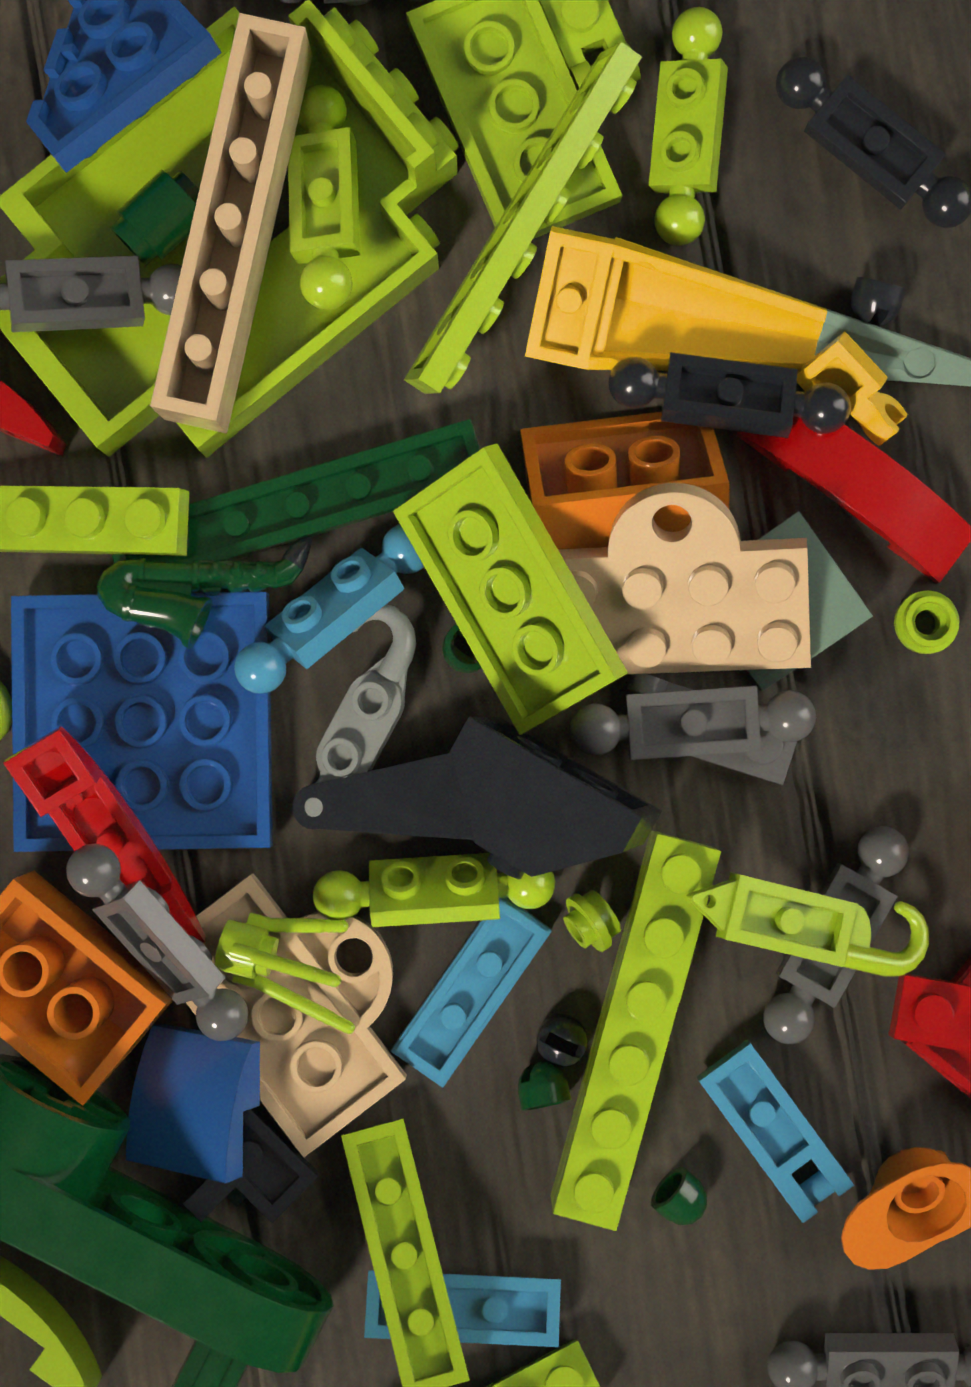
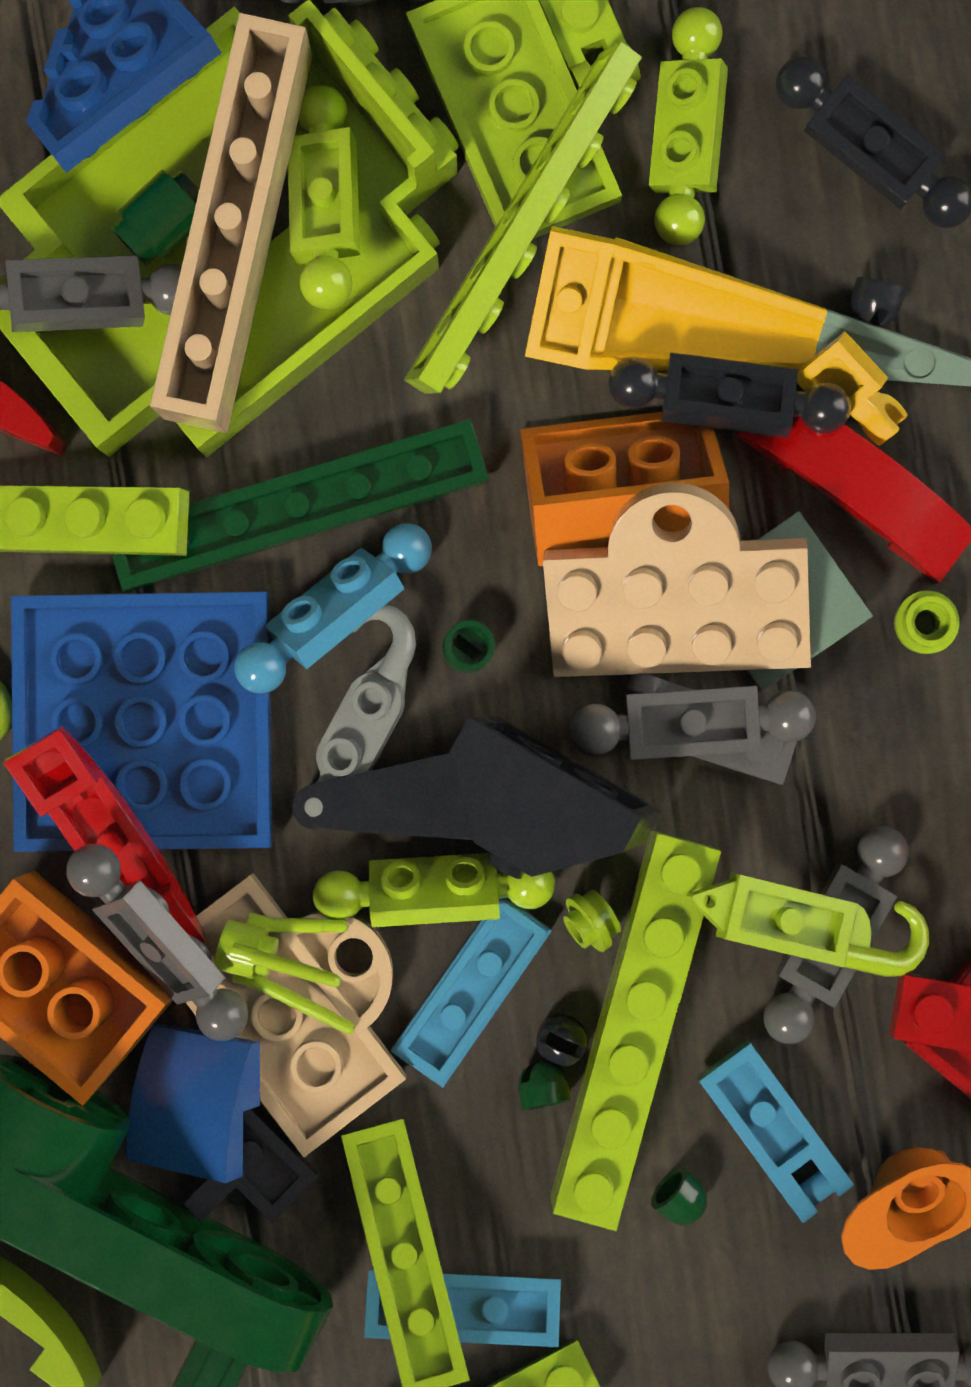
(161, 591): dark green piece -> none
(509, 589): lime plate -> none

